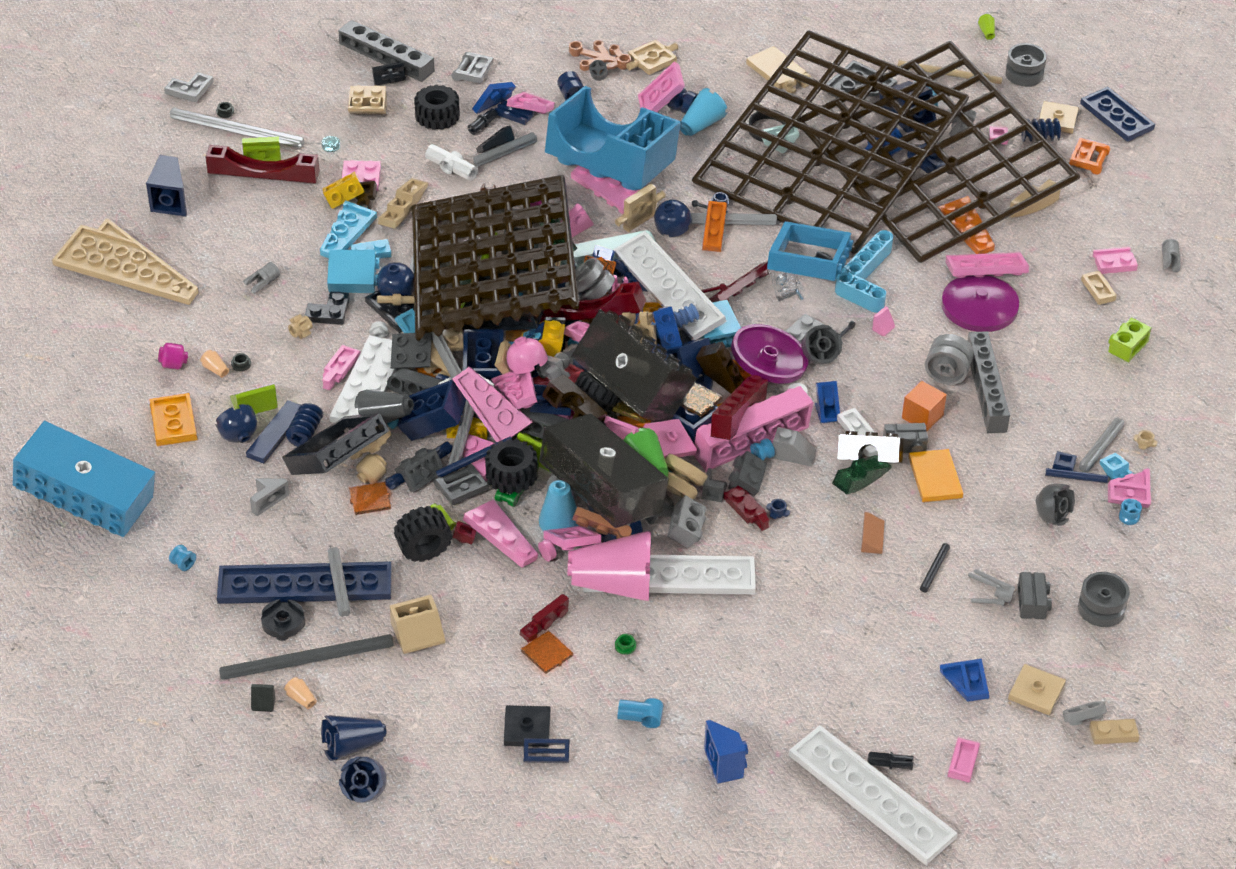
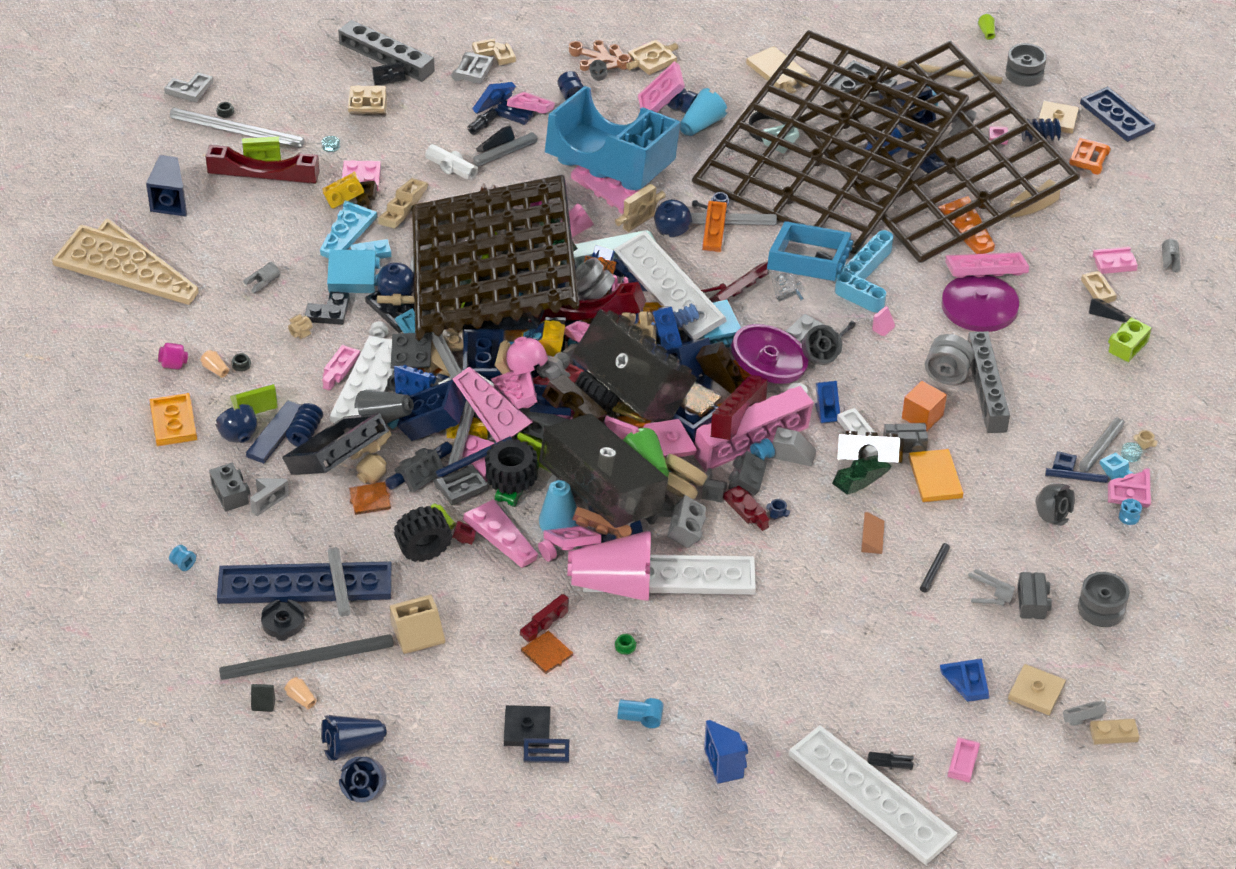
(83, 478): dark azure piece -> none
(229, 486): none -> dark grey brick
(411, 380): none -> blue hinge
(437, 107): black tyre -> none
(502, 52): none -> tan plate
(1103, 309): none -> black slope
(1131, 452): none -> clear light blue tile

